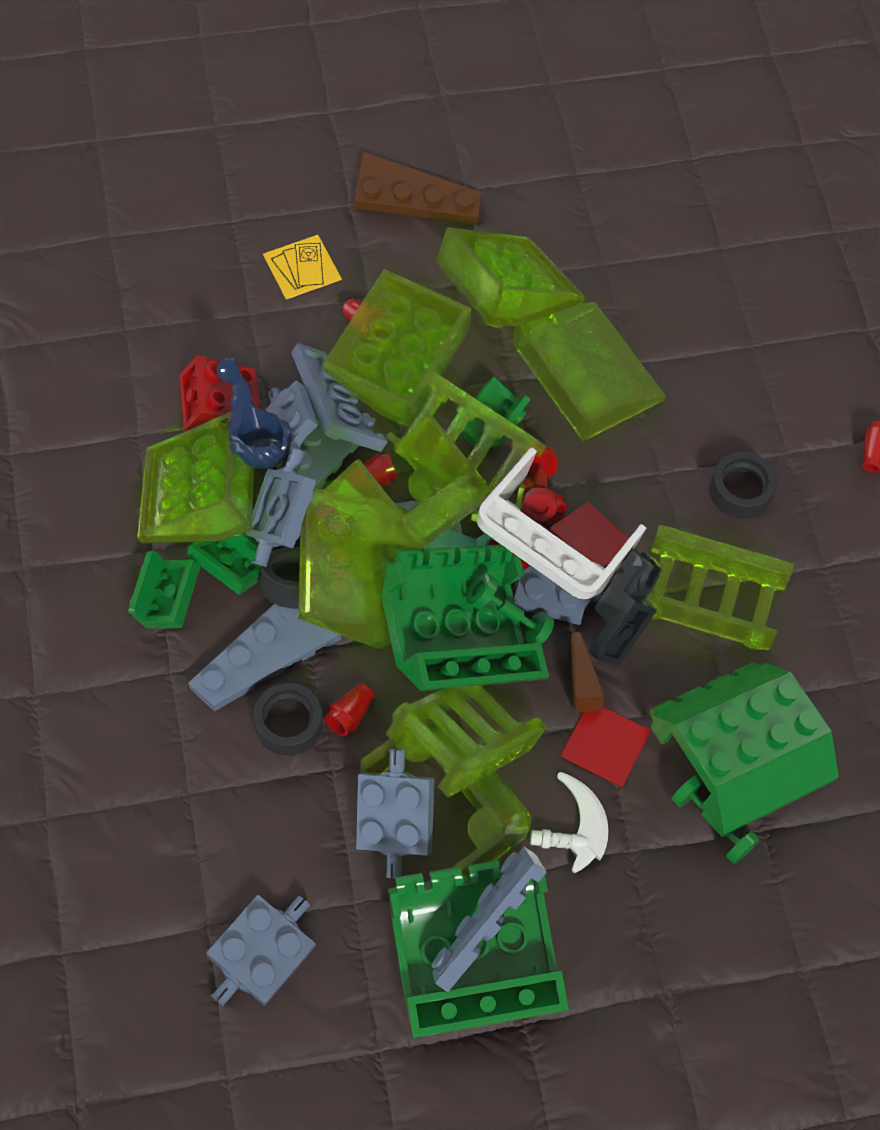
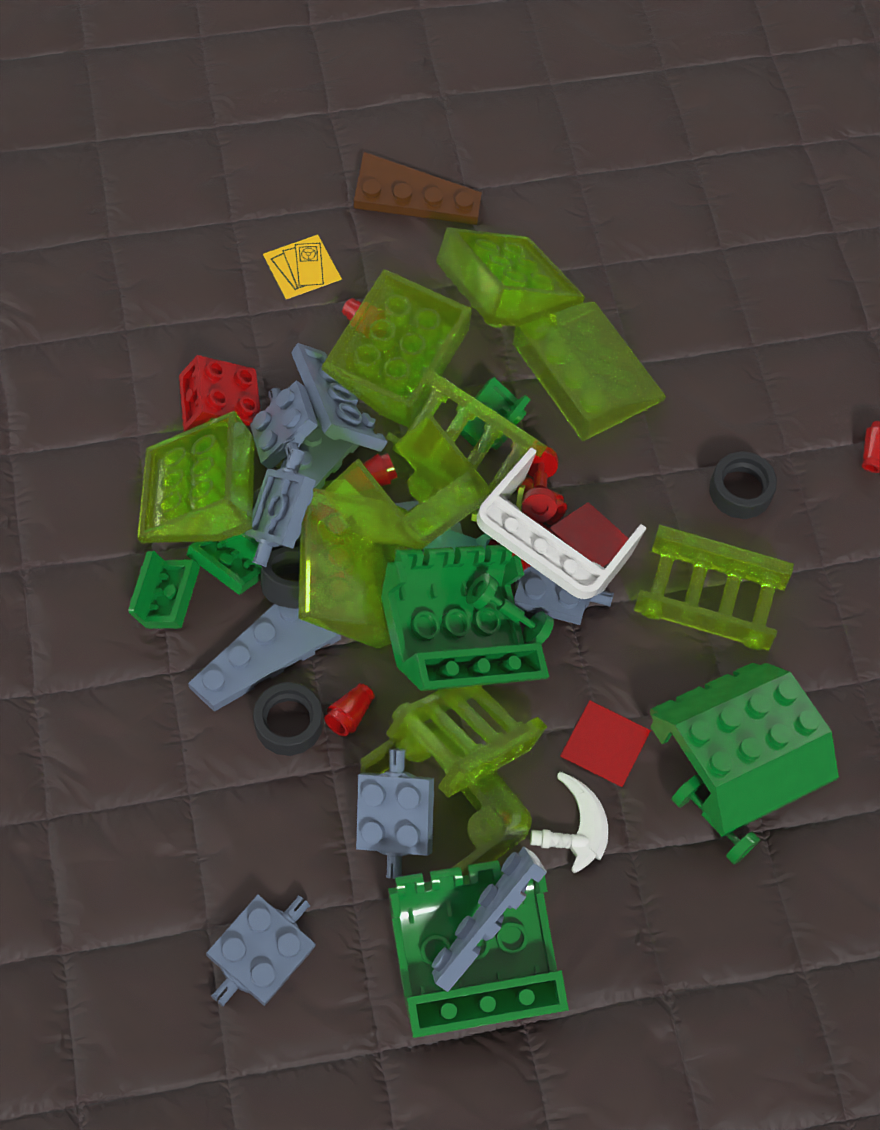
(254, 433): dark blue hair -> none
(586, 689): reddish brown slope -> none
(626, 607): black plate -> none

